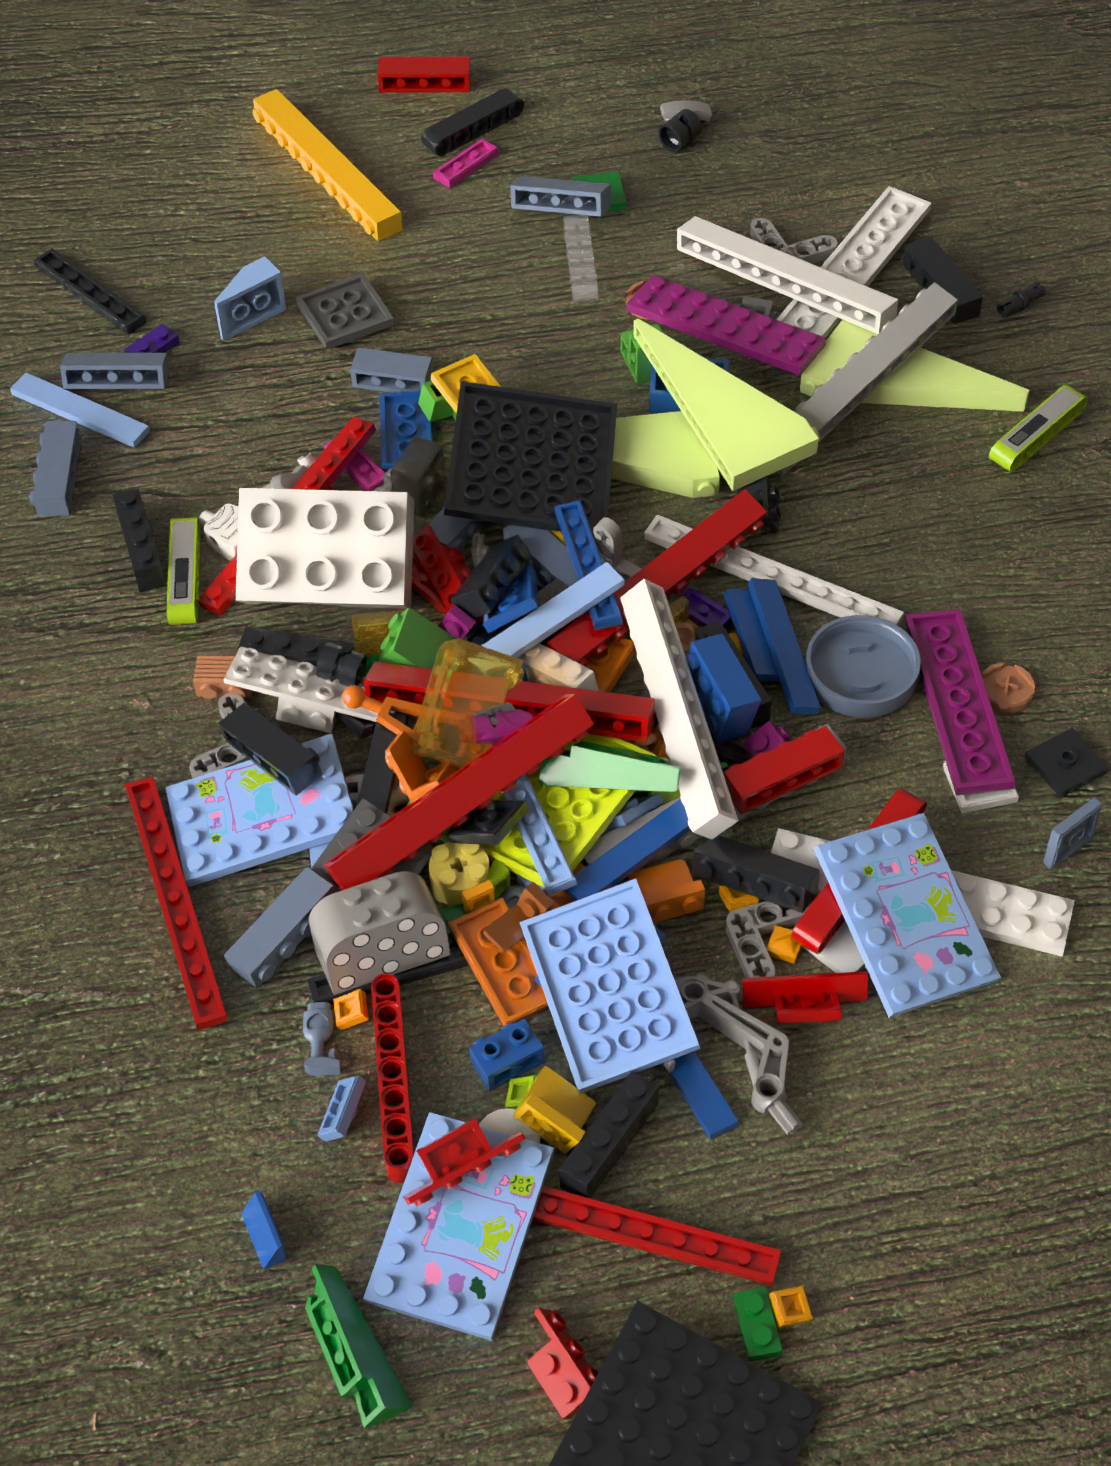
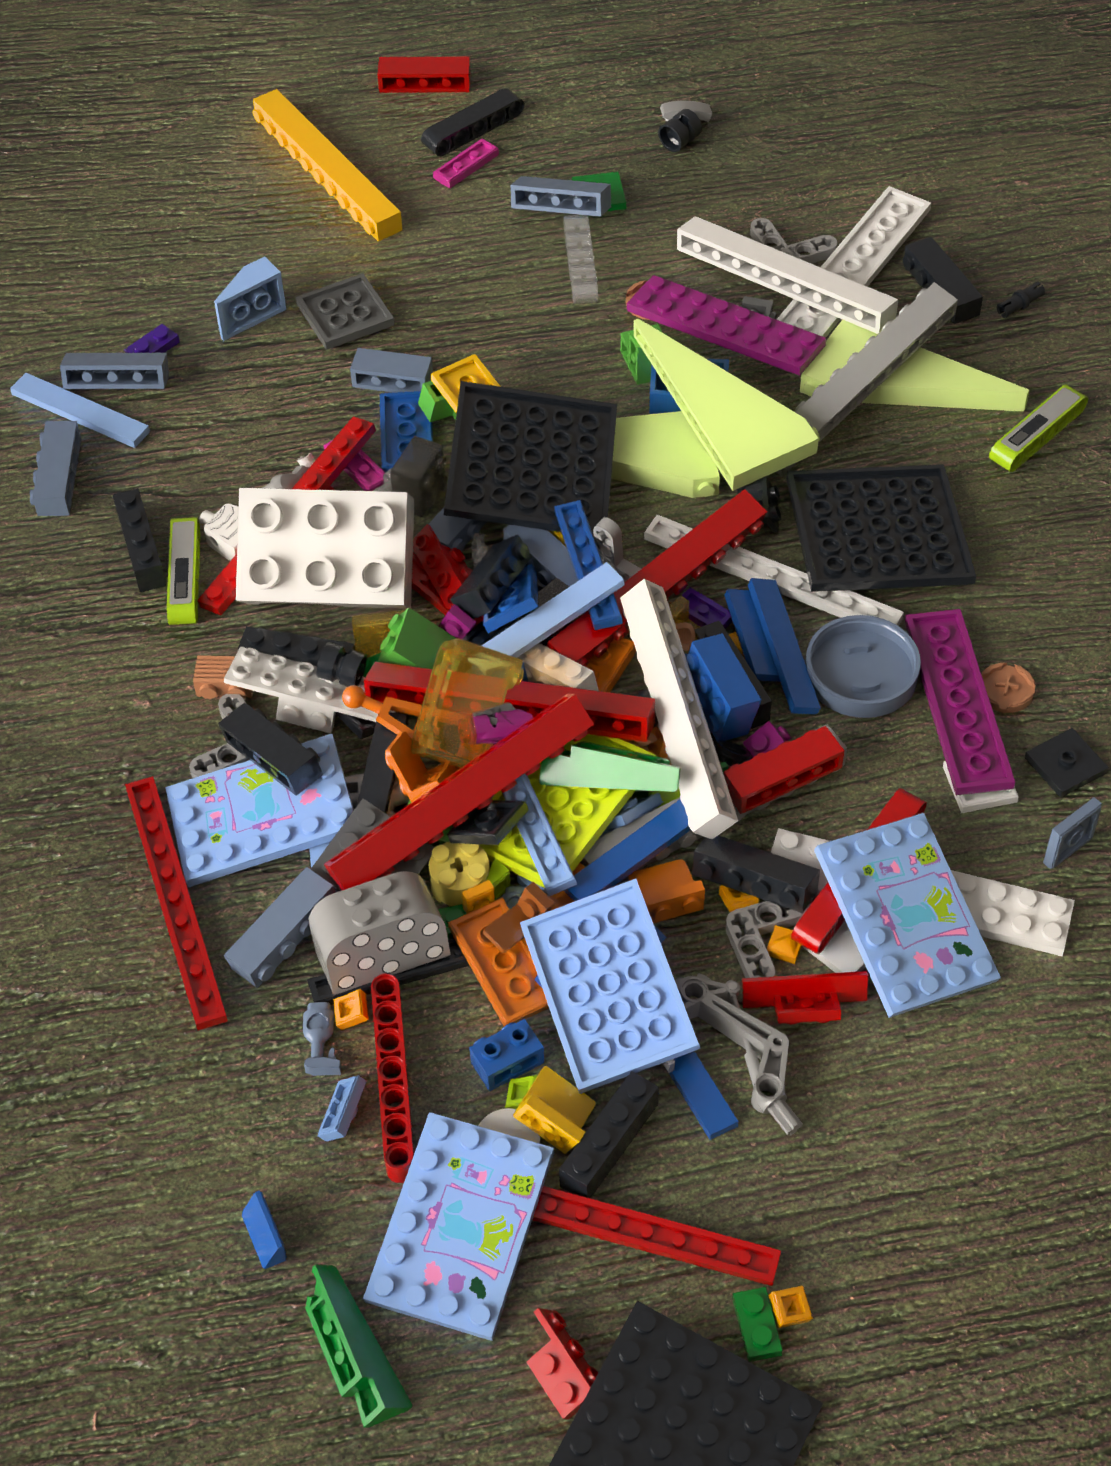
(90, 291): black tile -> none
(457, 1154): red bracket -> none
(879, 528): none -> black plate

